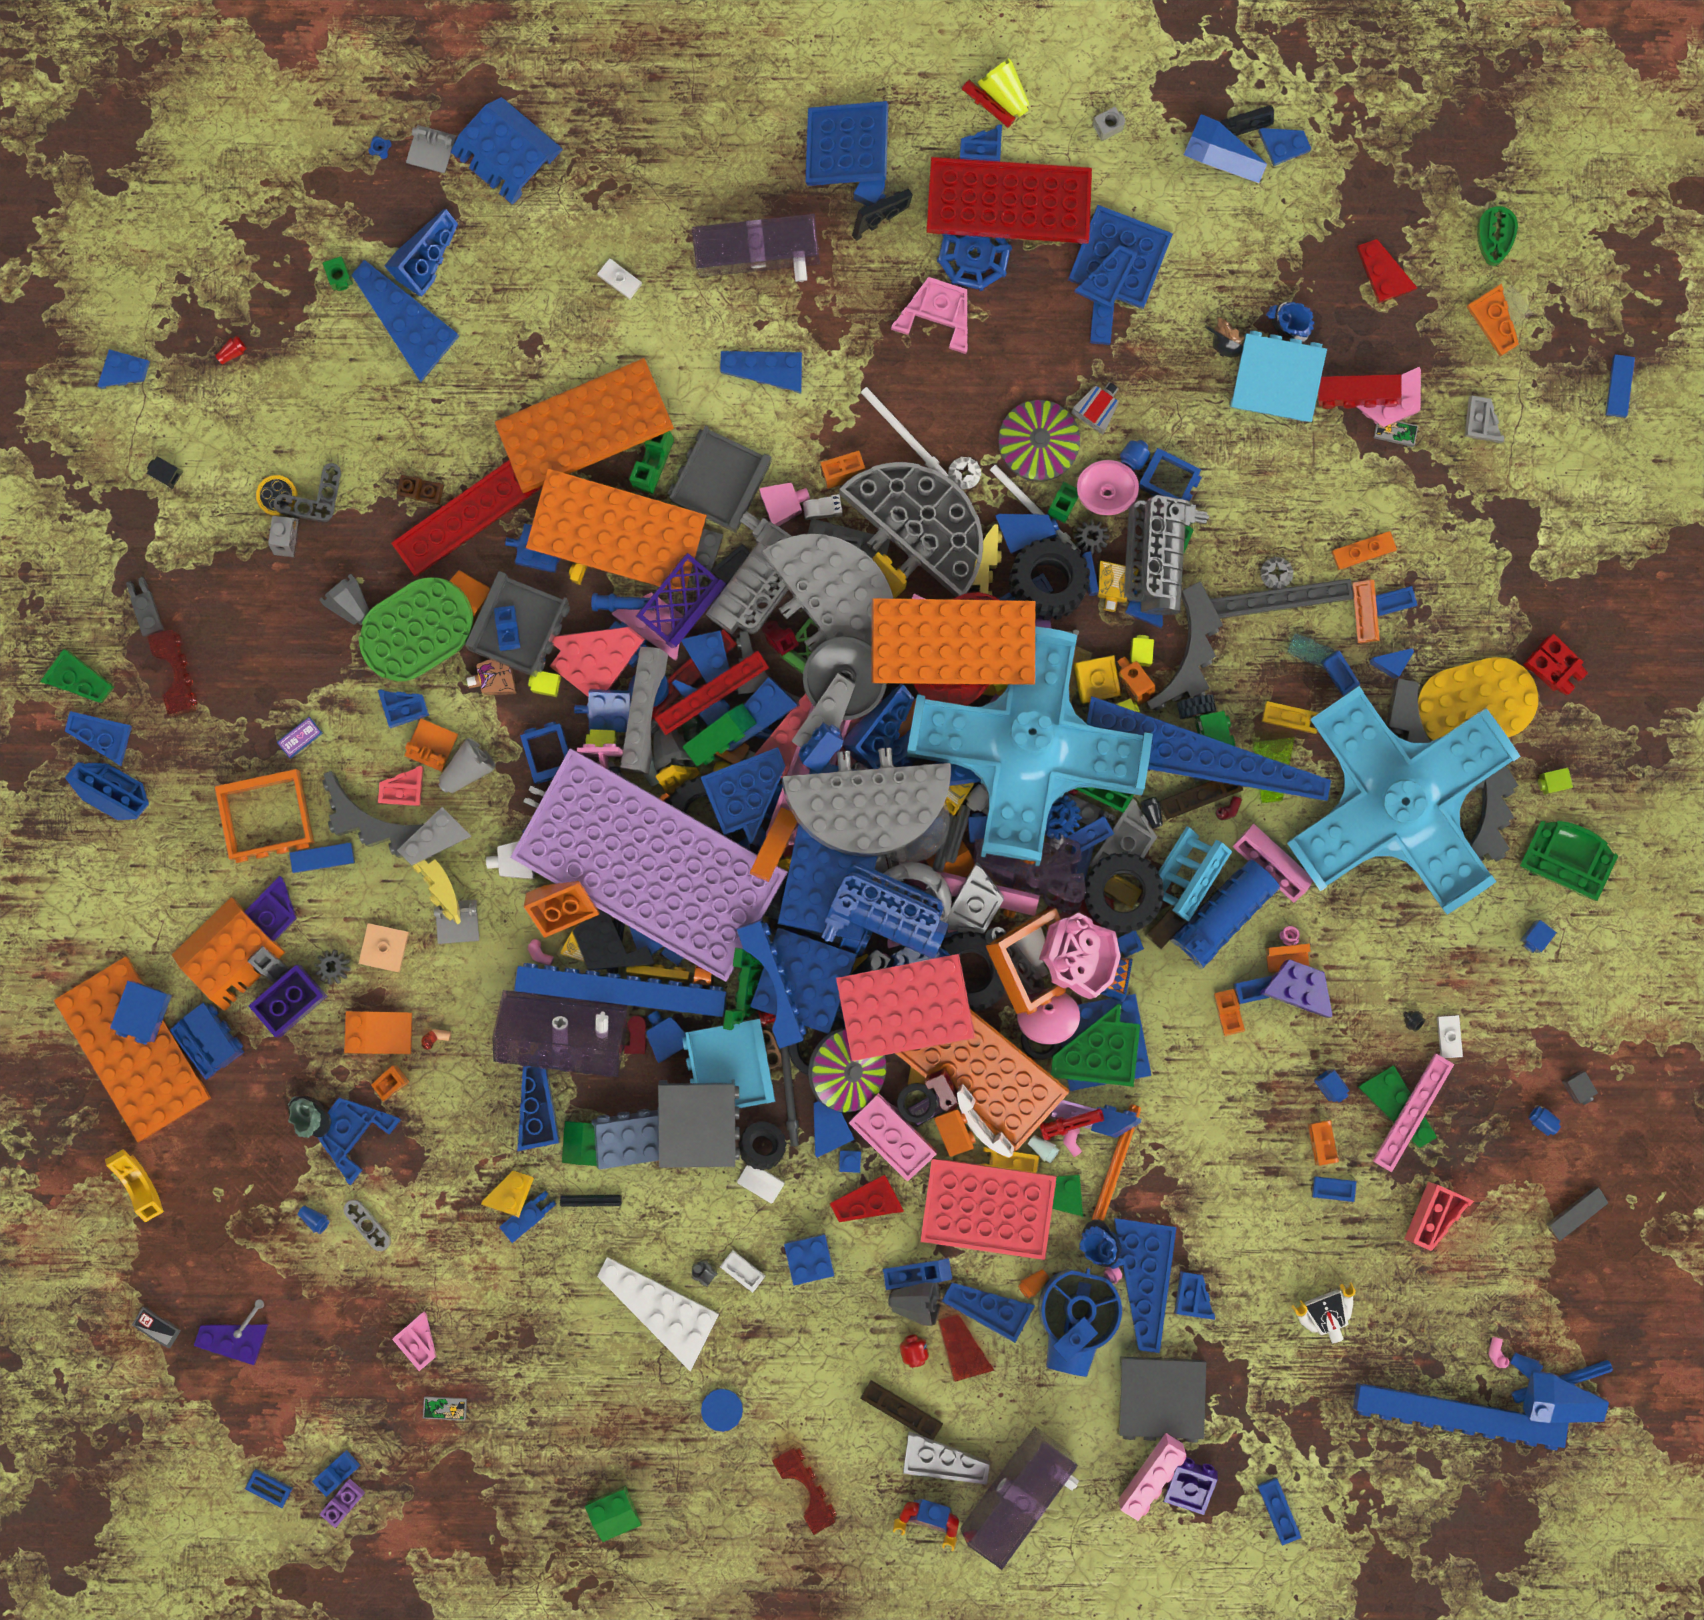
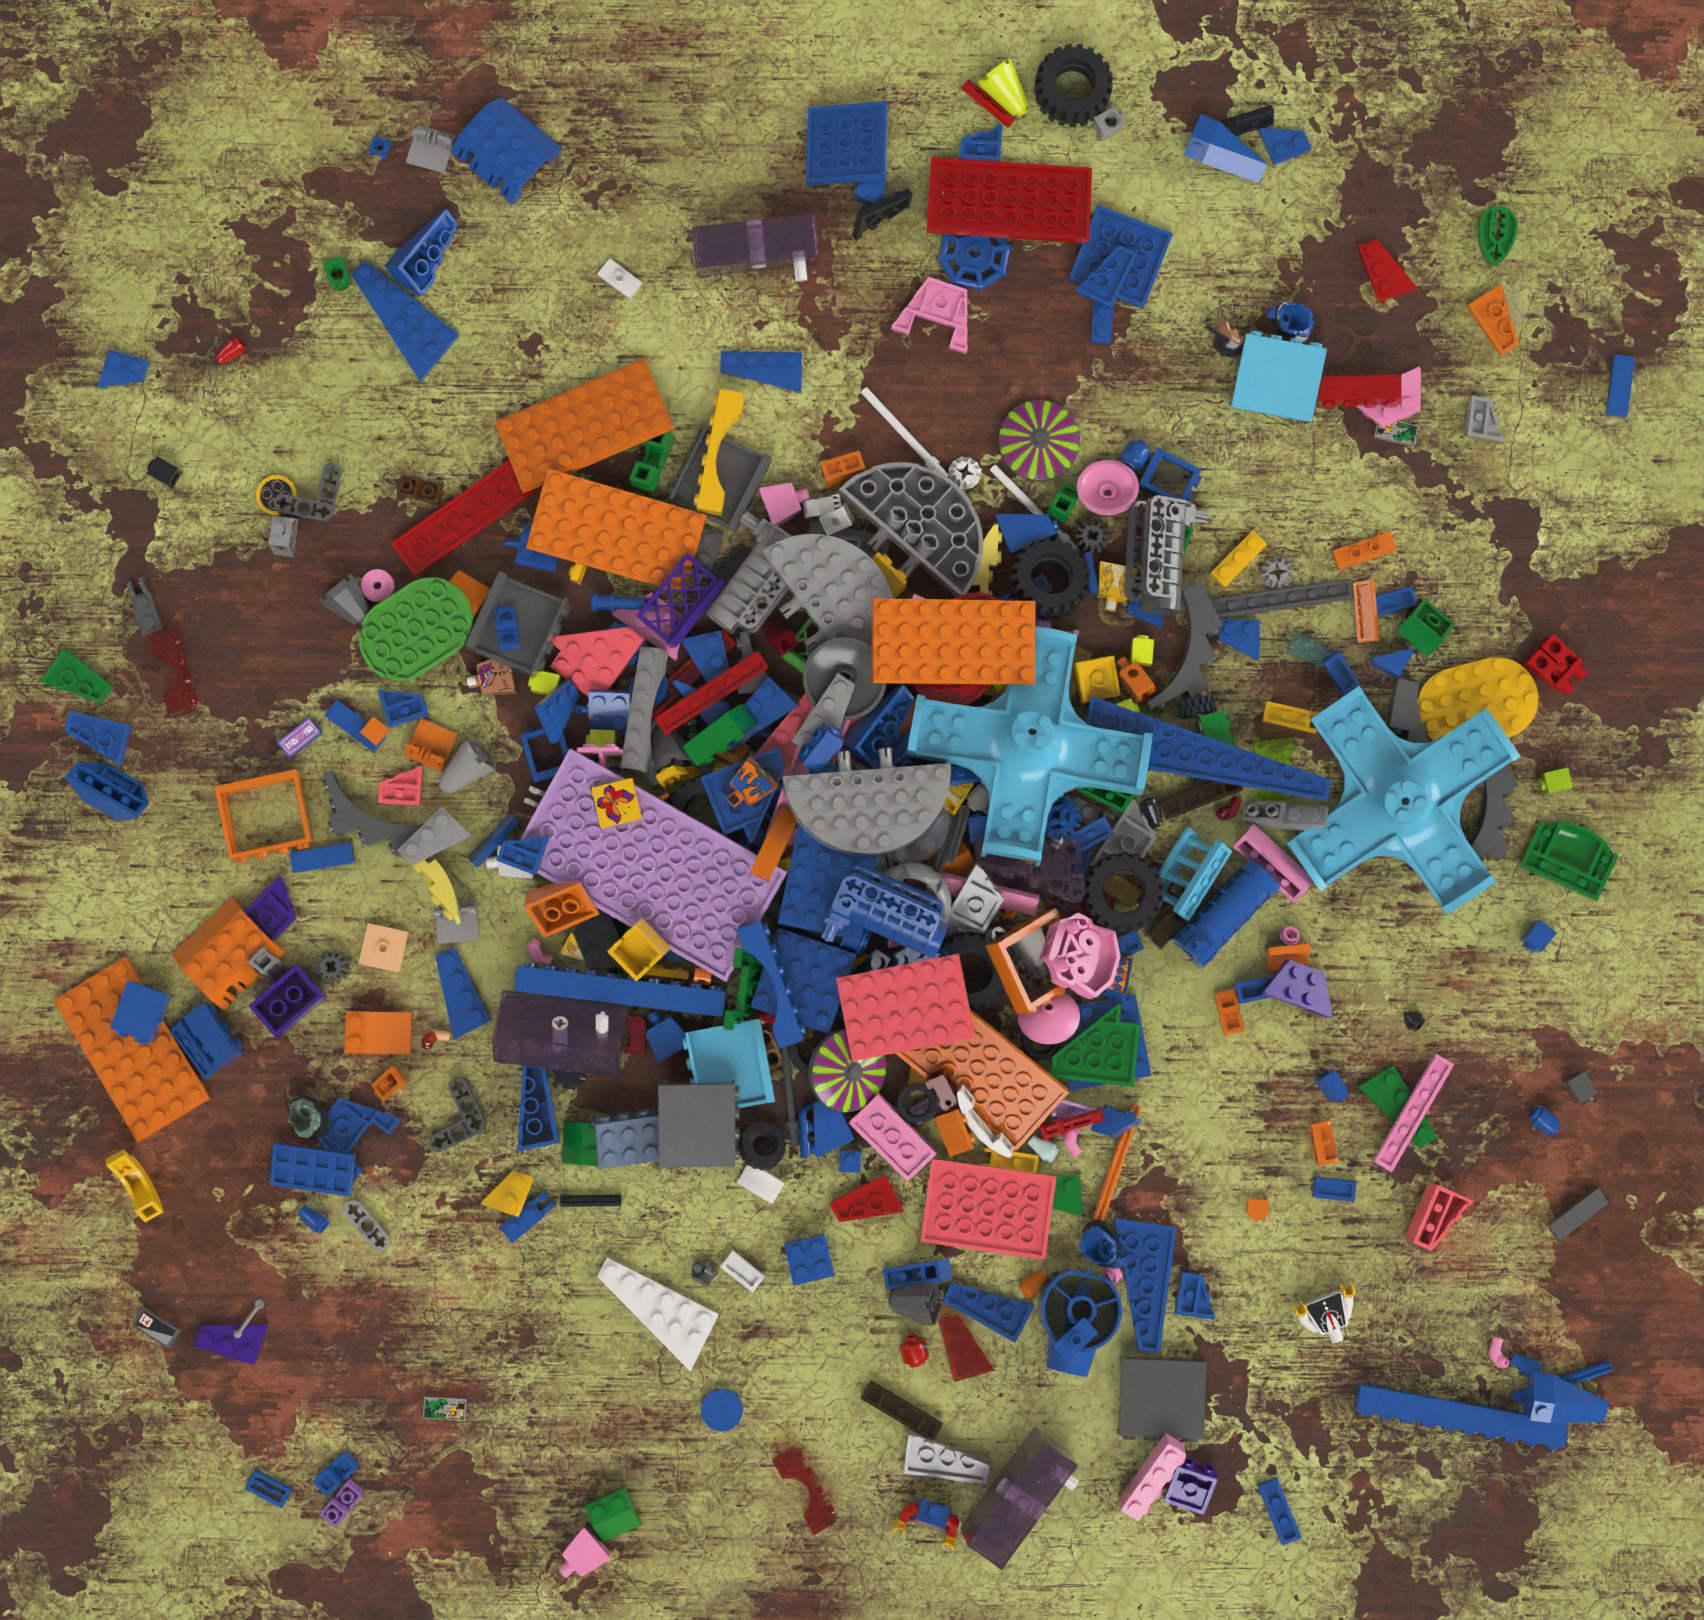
(312, 1169): none -> blue plate
(350, 723): none -> blue tile
(368, 585): none -> bright pink piece
(374, 731): none -> orange tile
(417, 1342): bright pink wing -> none
(462, 1000): none -> blue wing
(466, 1123): none -> dark grey beam
(493, 840): none -> blue tile
(523, 853): none -> blue wing
(557, 708): none -> blue wing
(569, 1079): none -> black brick
(584, 1553): none -> bright pink torso
(616, 803): none -> yellow tile
(639, 949): none -> yellow piece
(728, 411): none -> yellow arch
(750, 784): none -> torso
(805, 1127): none -> blue piece
(837, 519): none -> white bracket
(1080, 61): none -> black tyre
(1097, 407): torso -> none
(1238, 559): none -> yellow plate
(1241, 635): none -> blue wing
(1257, 1208): none -> orange tile
(1284, 816): none -> light grey slope
(1426, 627): none -> green slope
(1449, 1036): white plate -> none

